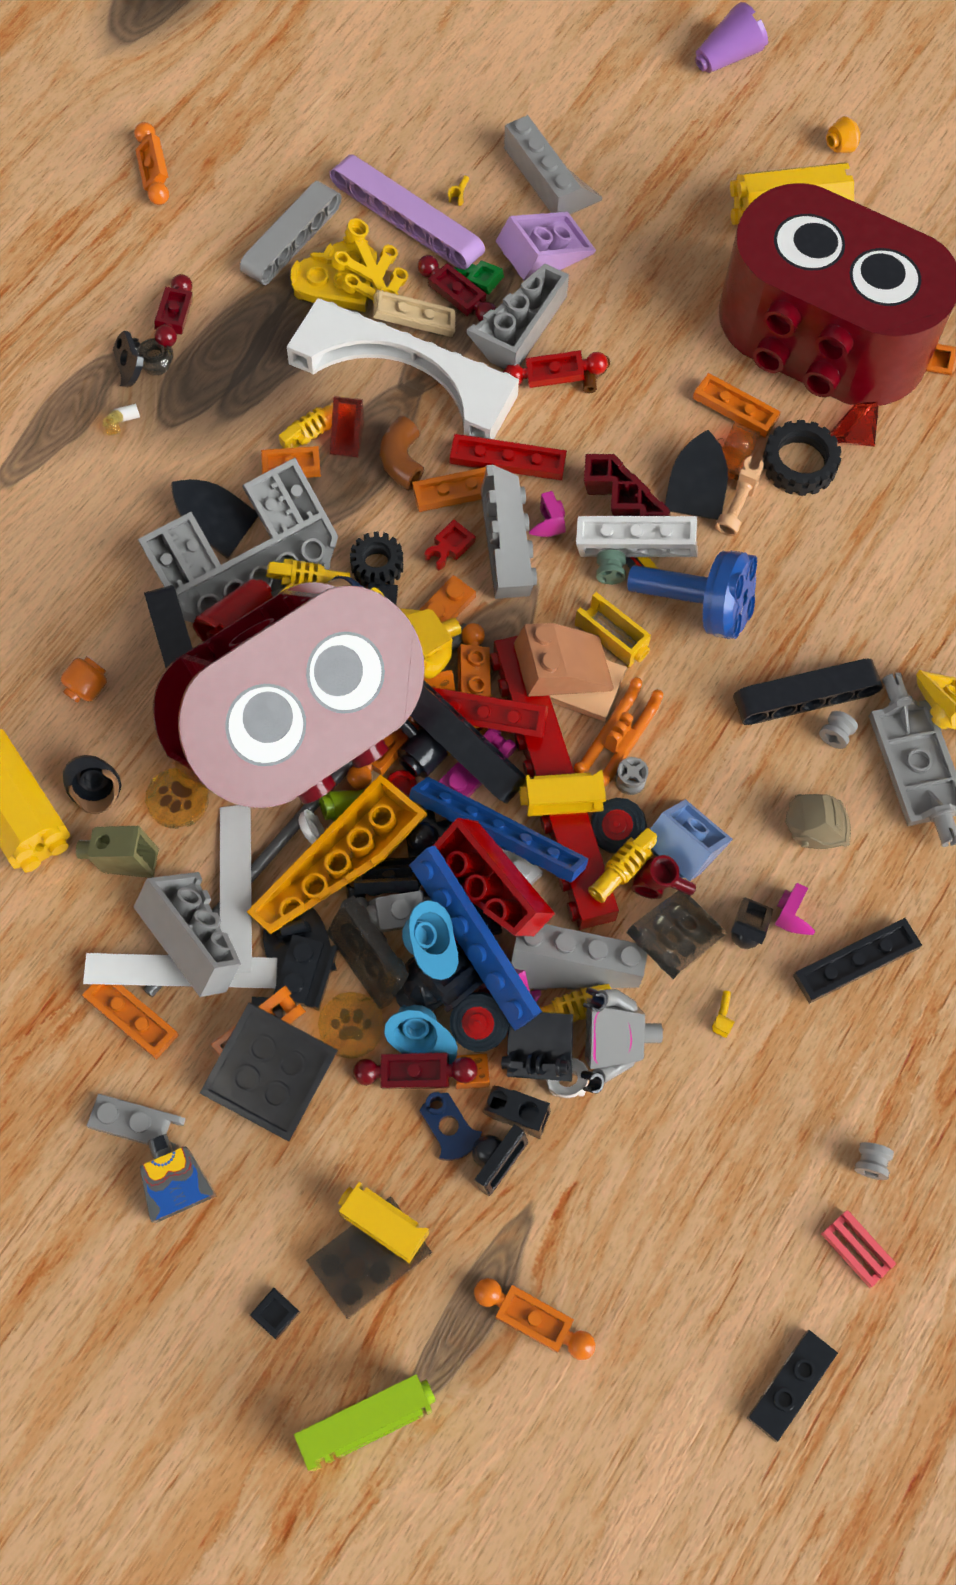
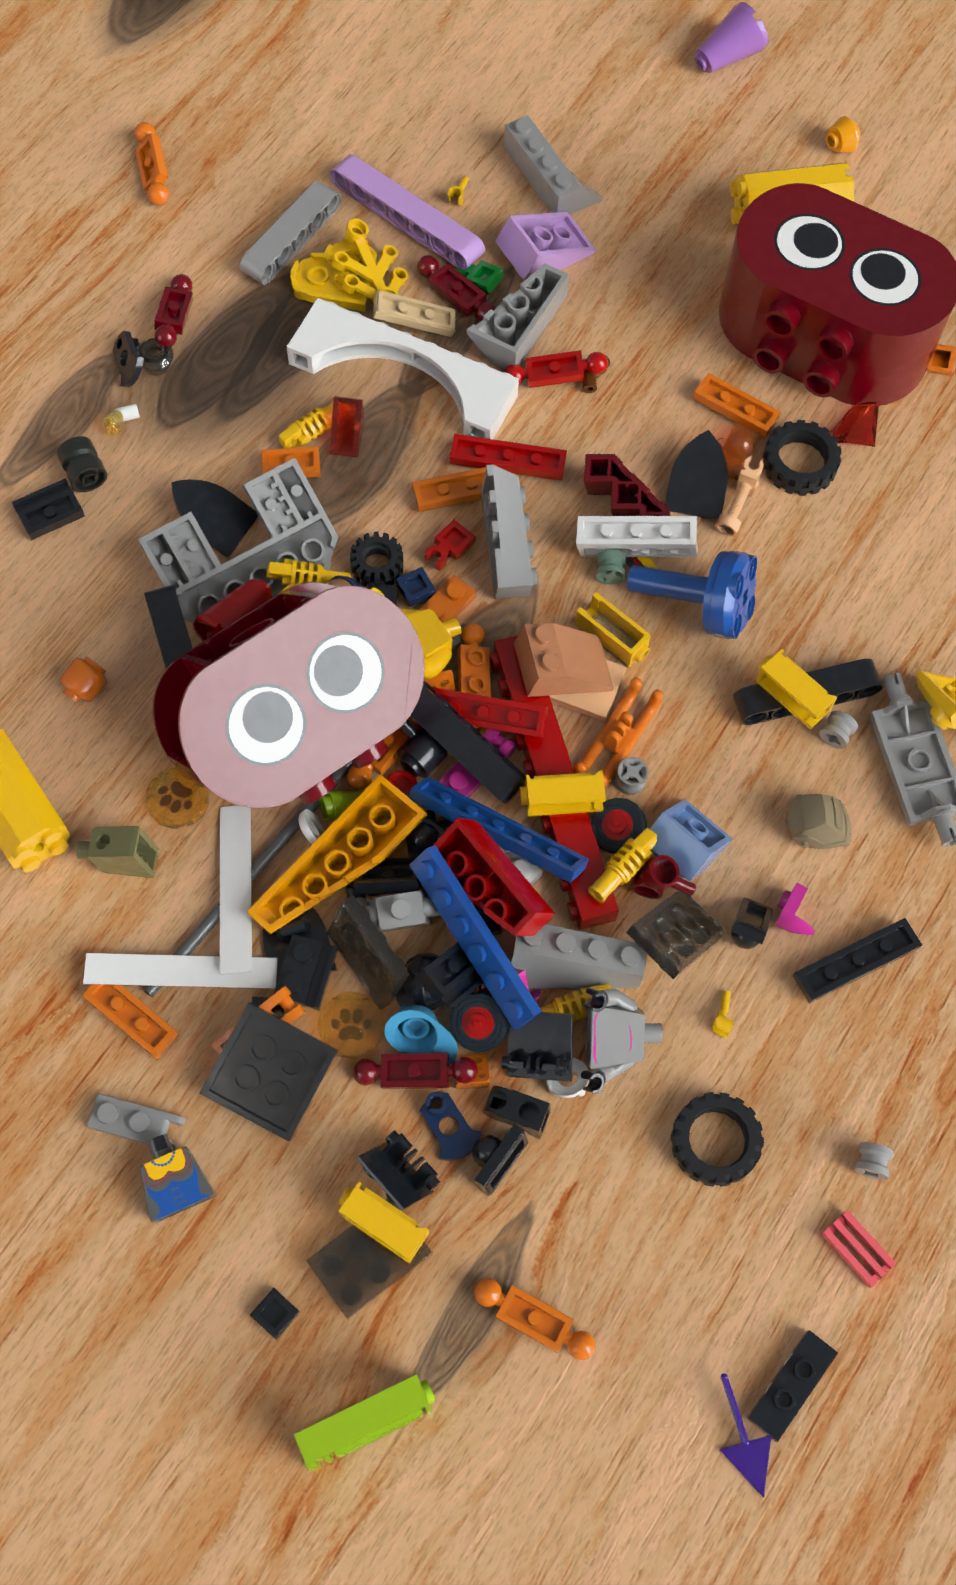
(48, 509): none -> black plate
(82, 464): none -> pearl dark grey wheel
(91, 783): black piece -> none
(189, 931): light grey wedge -> none
(395, 455): dark orange cylinder -> none
(396, 1175): none -> black hinge
(415, 586): none -> dark blue plate
(431, 940): dark azure piece -> none
(553, 515): dark pink plate -> none
(737, 1111): none -> black tyre
(749, 1456): none -> dark purple piece
(794, 689): none -> yellow window

